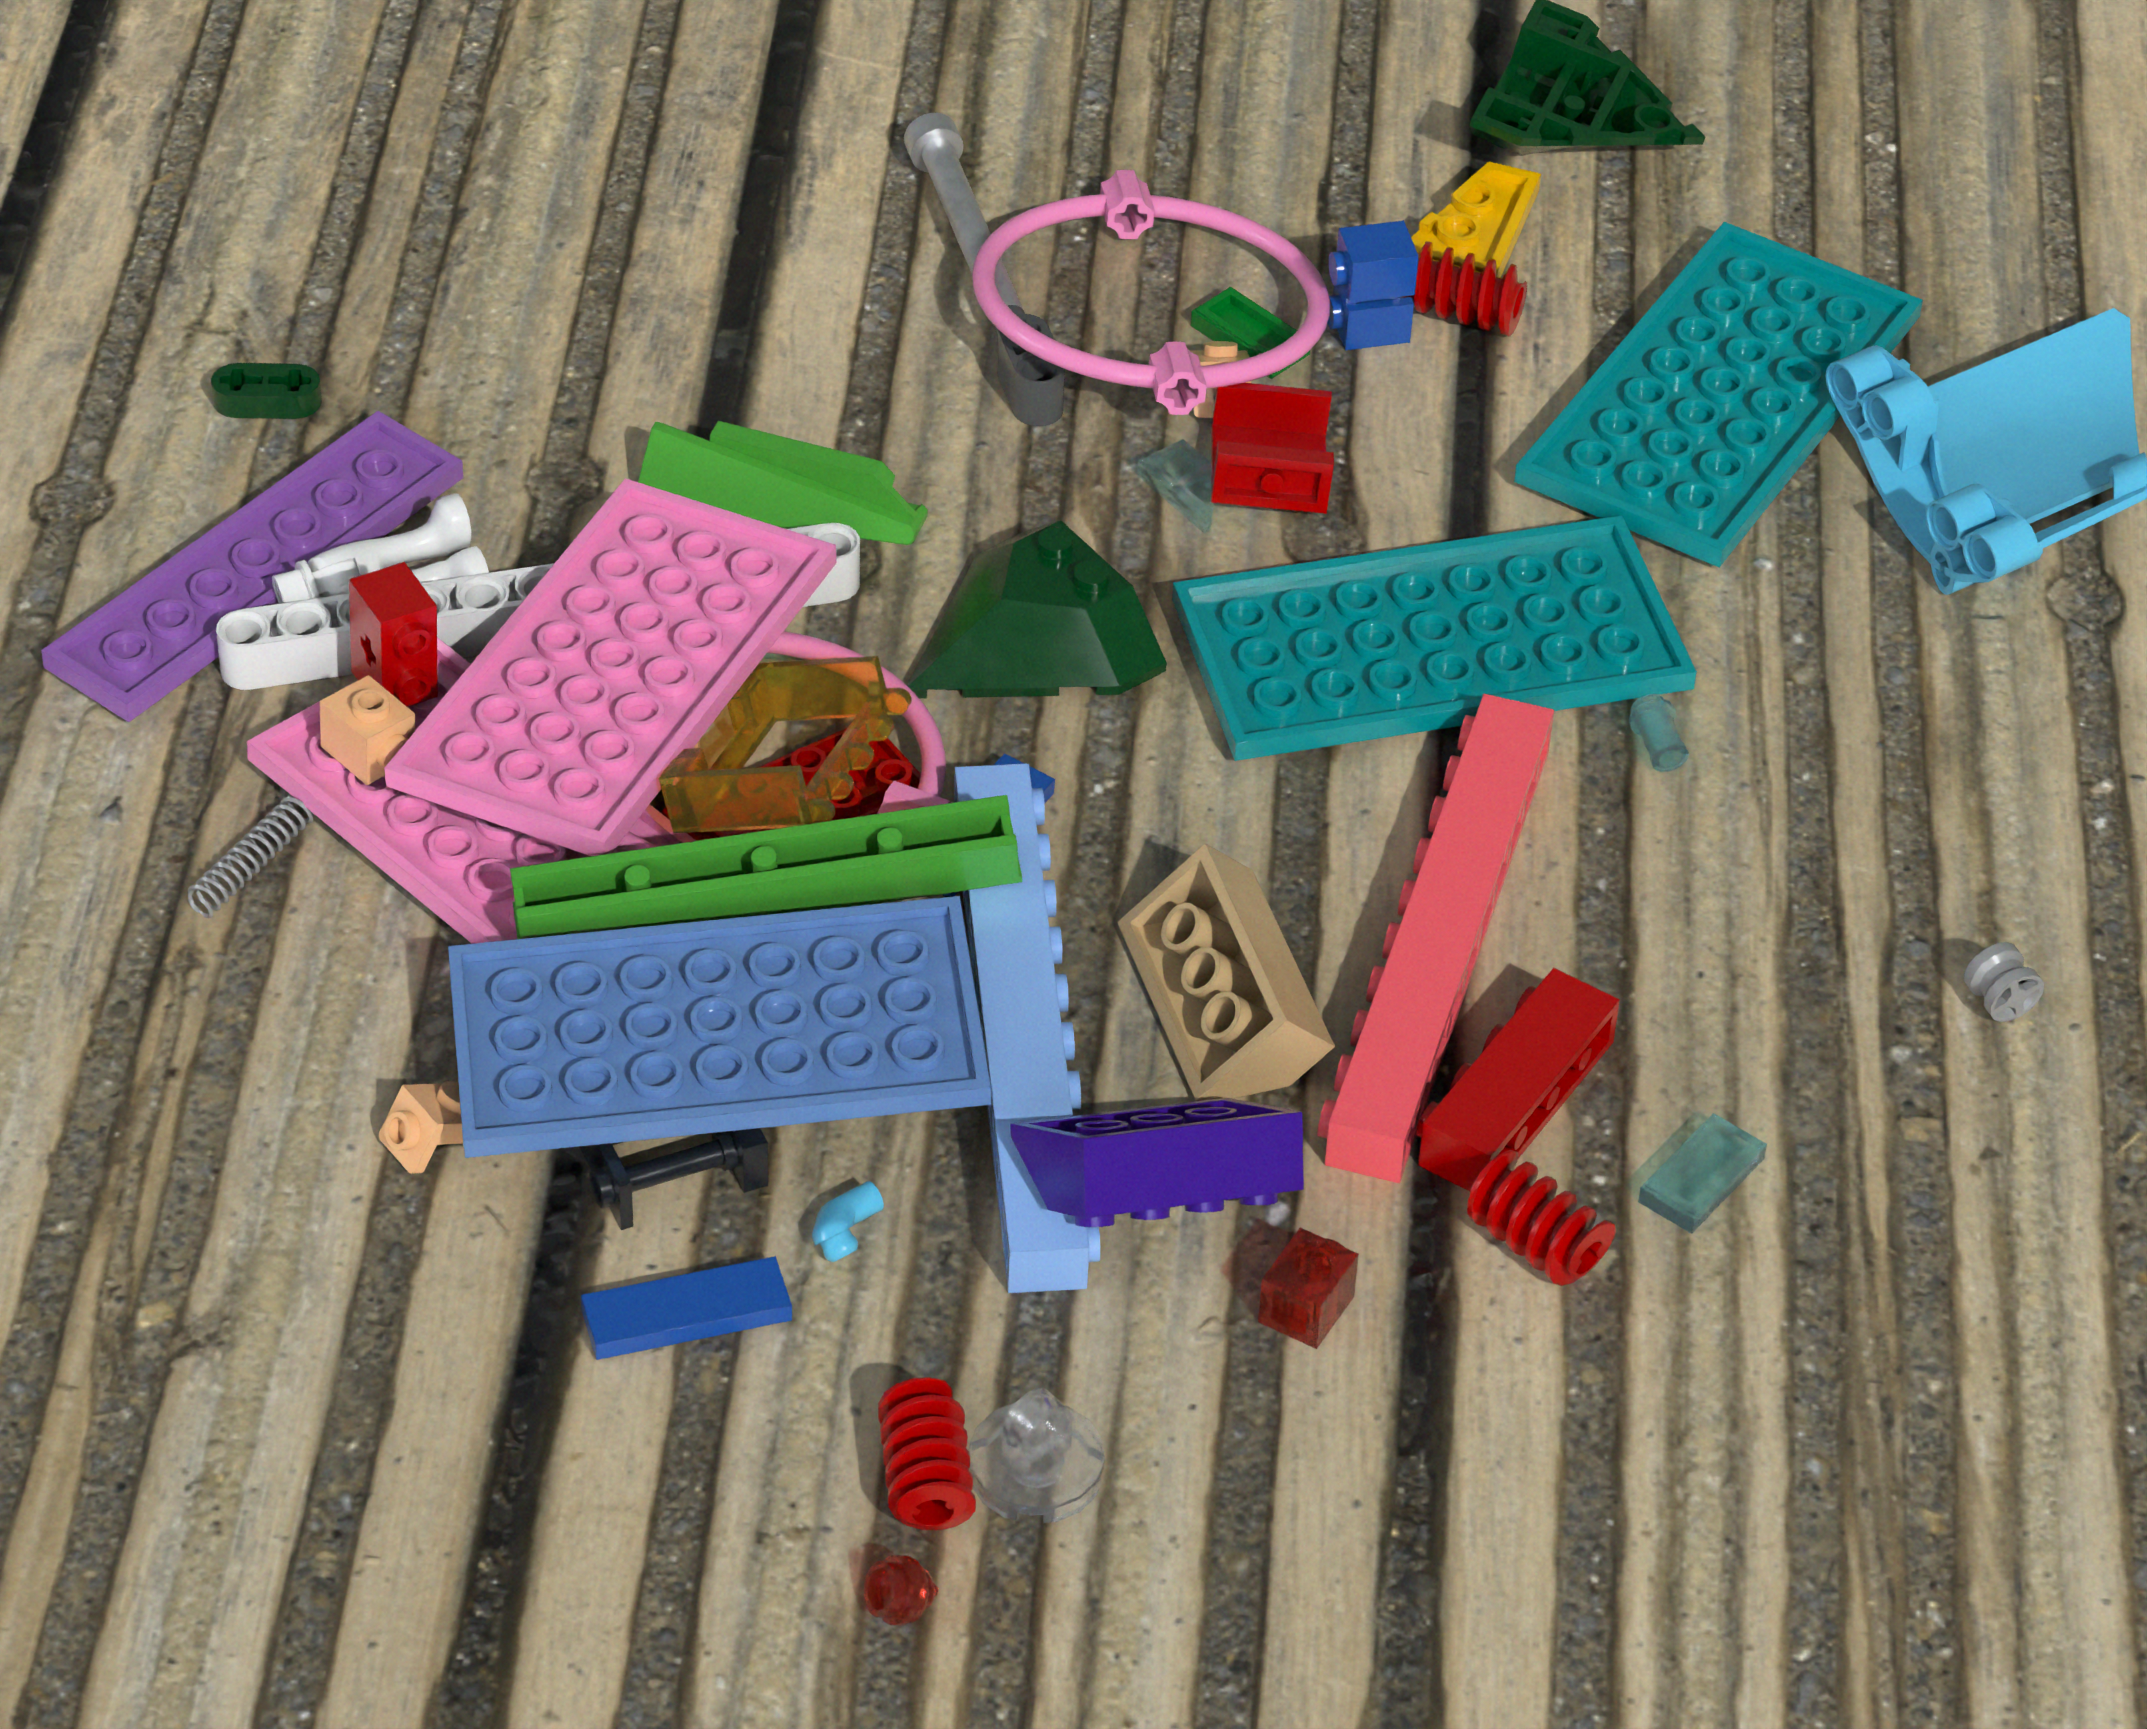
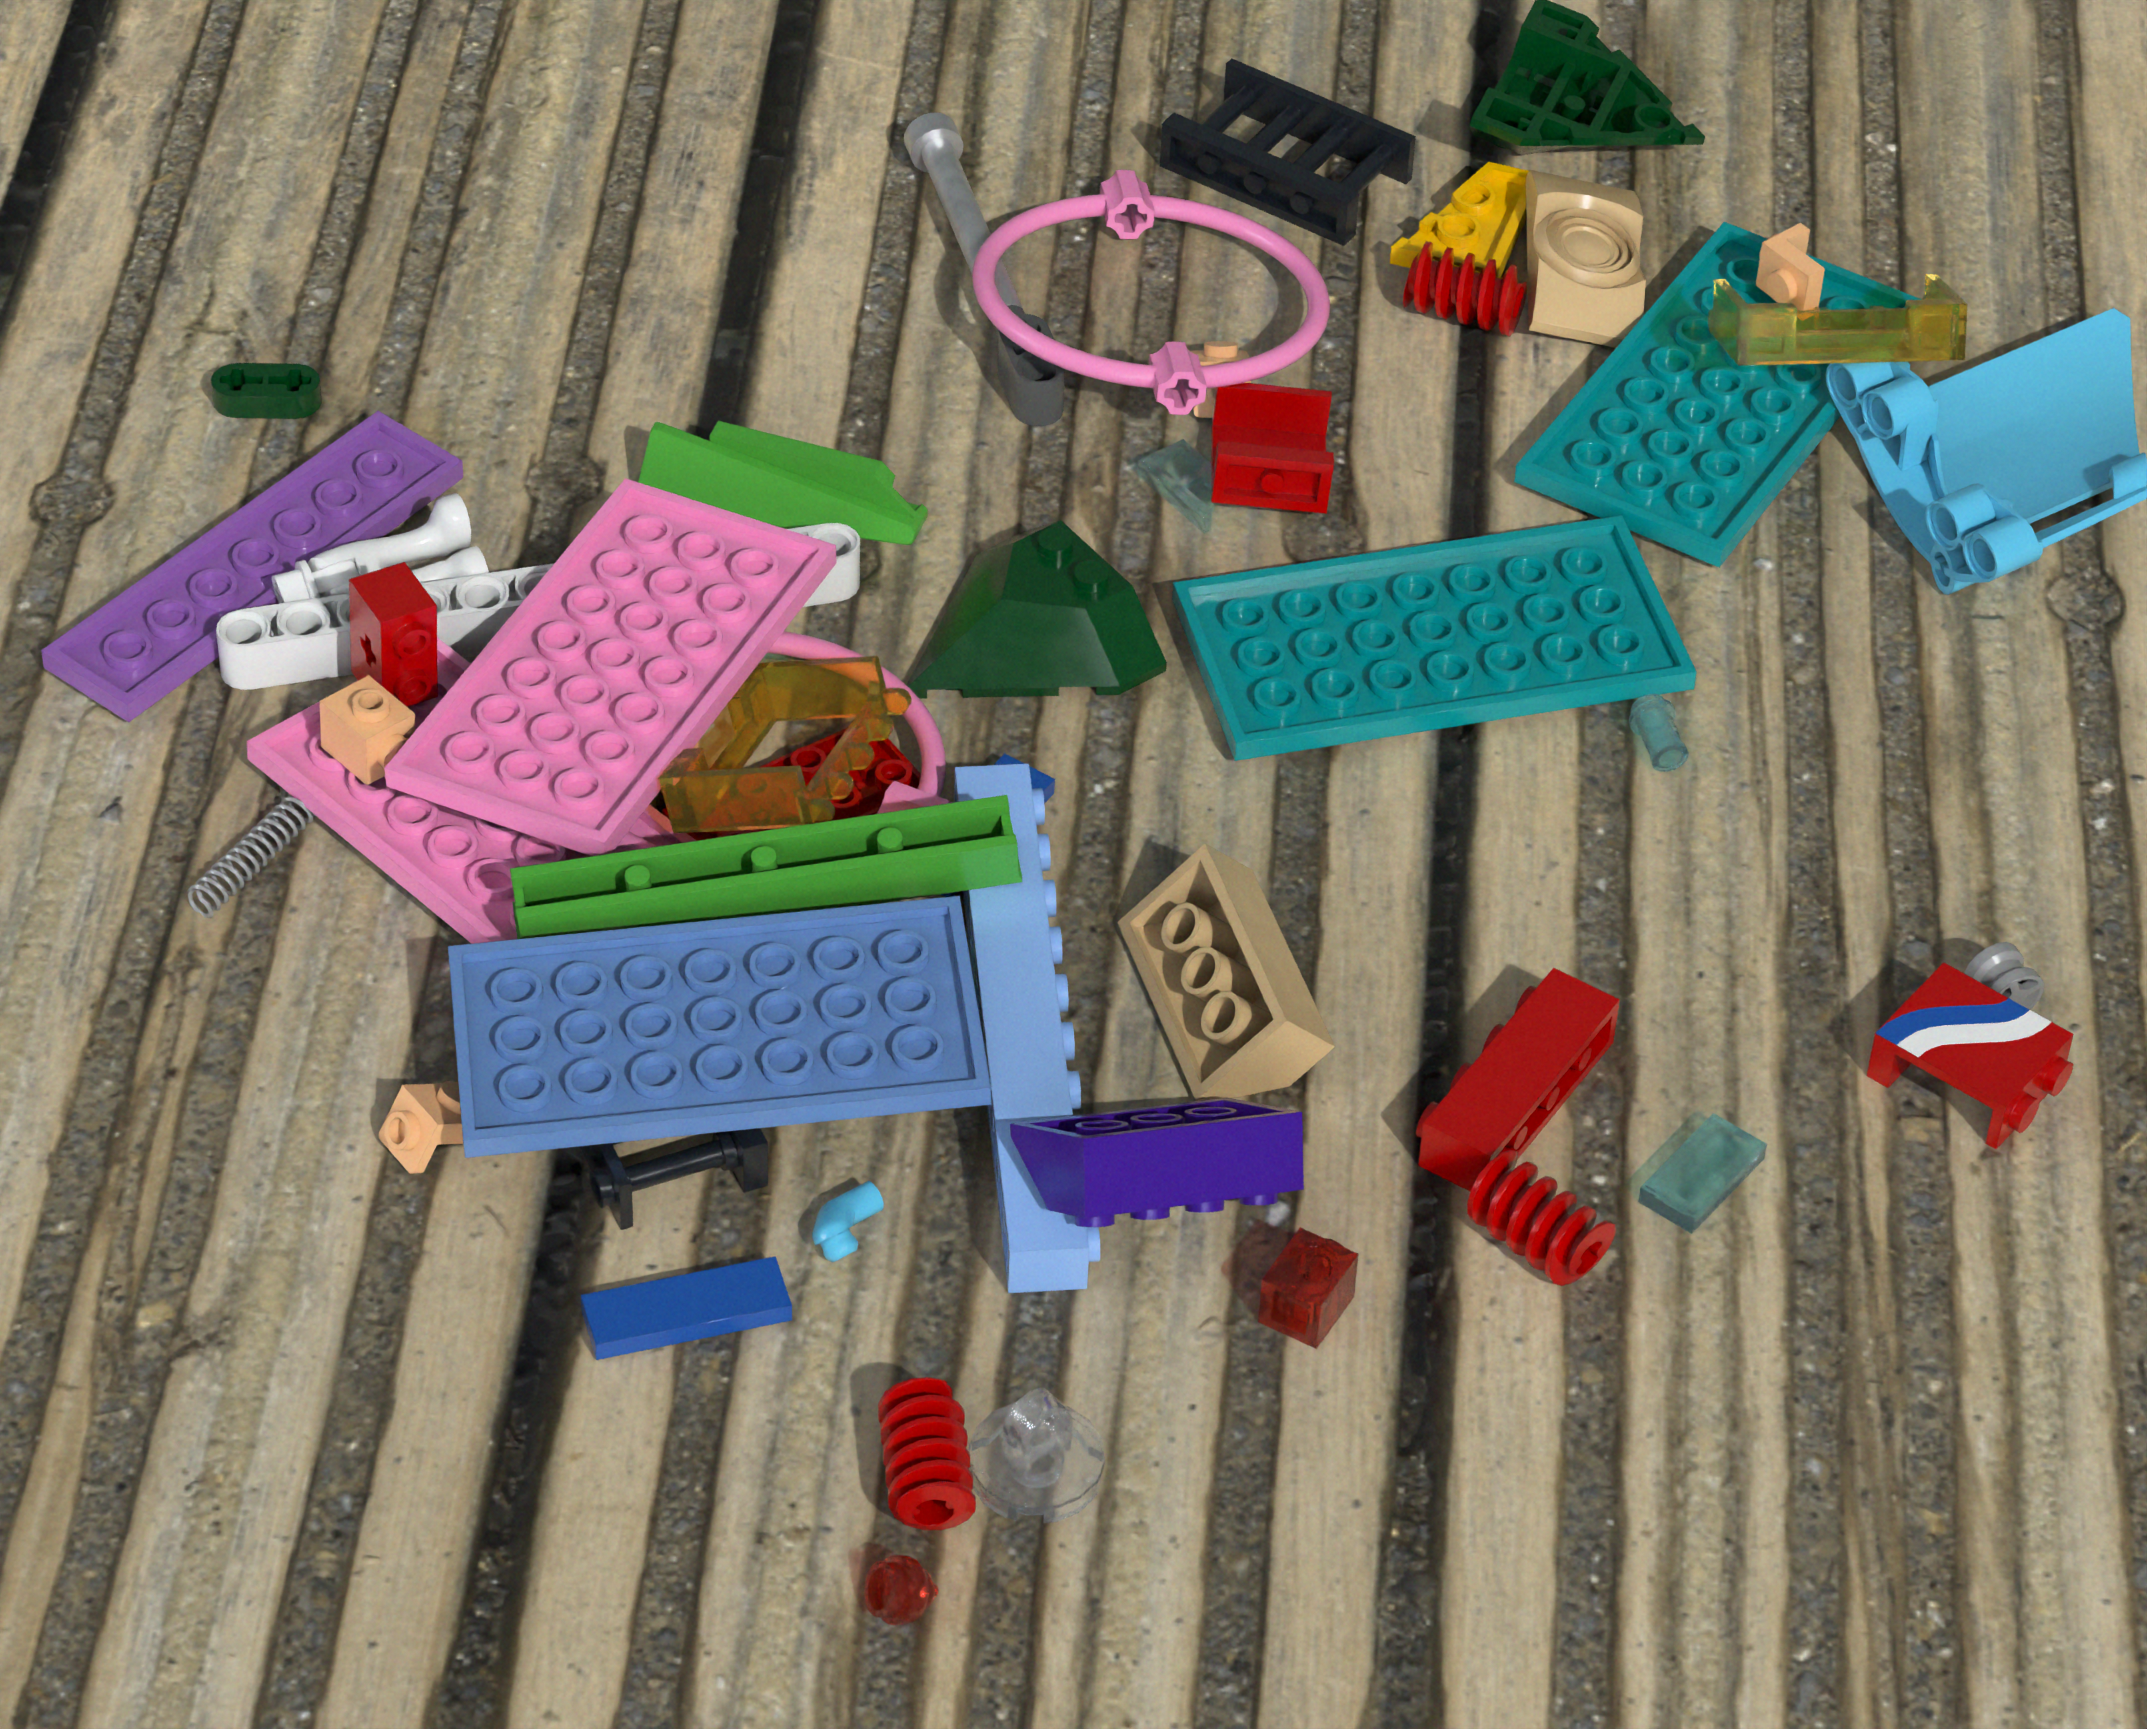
(1240, 320): green tile -> none
(1273, 183): none -> black fence
(1369, 276): blue piece -> none
(1438, 939): coral brick -> none
(1583, 259): none -> tan slope
(1782, 335): none -> clear yellow hinge
(1788, 272): none -> light nougat bracket
(1977, 1046): none -> panel

